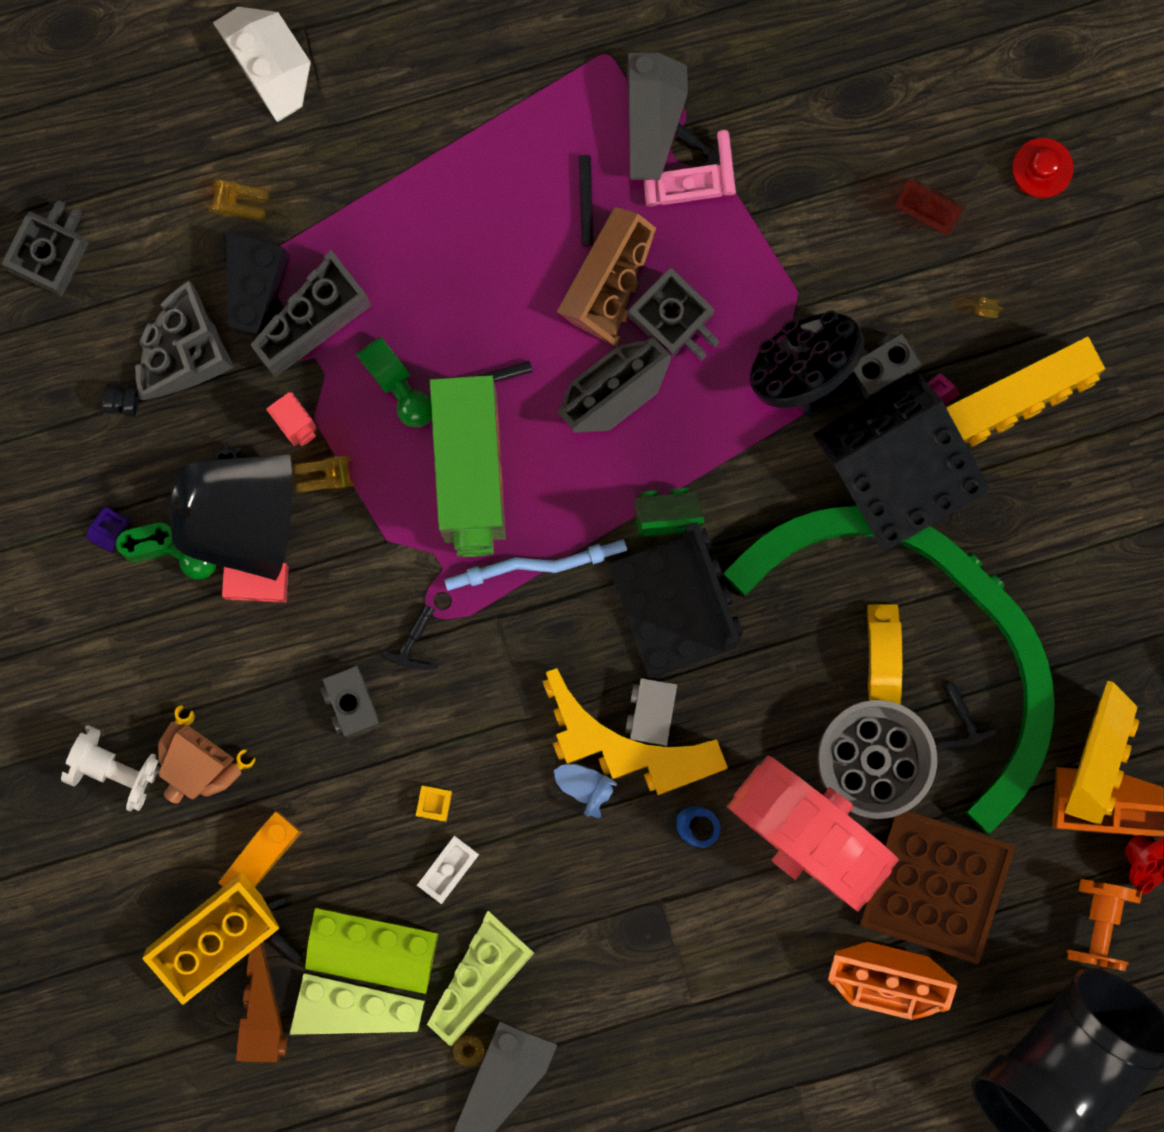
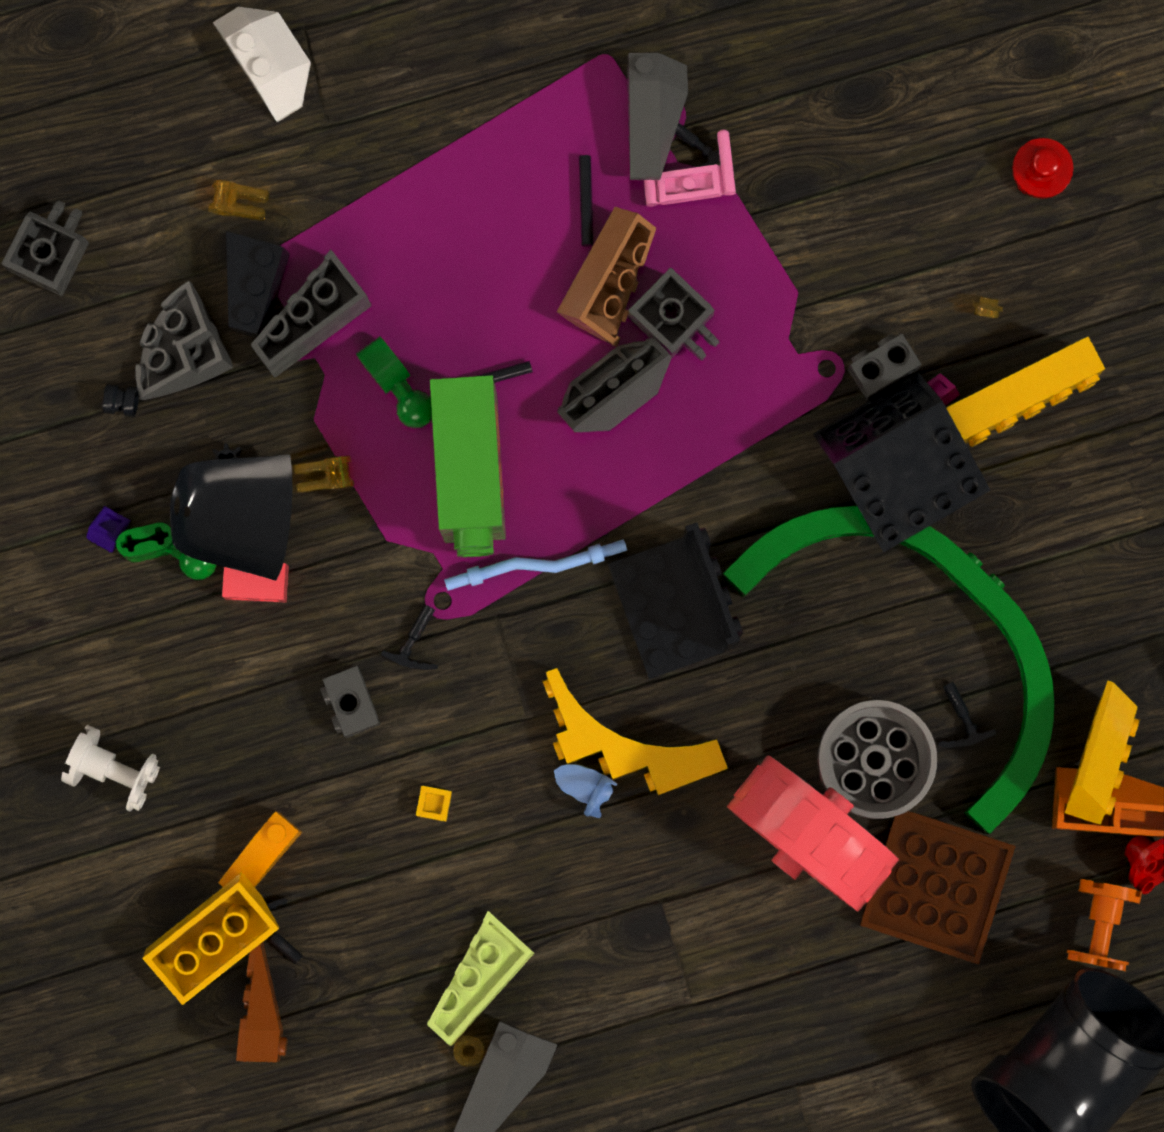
(193, 762): nougat torso -> none
(293, 419): coral brick -> none
(342, 1007): yellowish green wing -> none
(371, 950): lime slope -> none
(448, 869): white plate -> none
(652, 712): light grey brick -> none
(666, 513): green slope -> none
(683, 822): blue piece -> none
(809, 363): black bracket -> none
(884, 653): yellow arch -> none
(891, 981): orange wedge -> none
(930, 206): clear red brick -> none

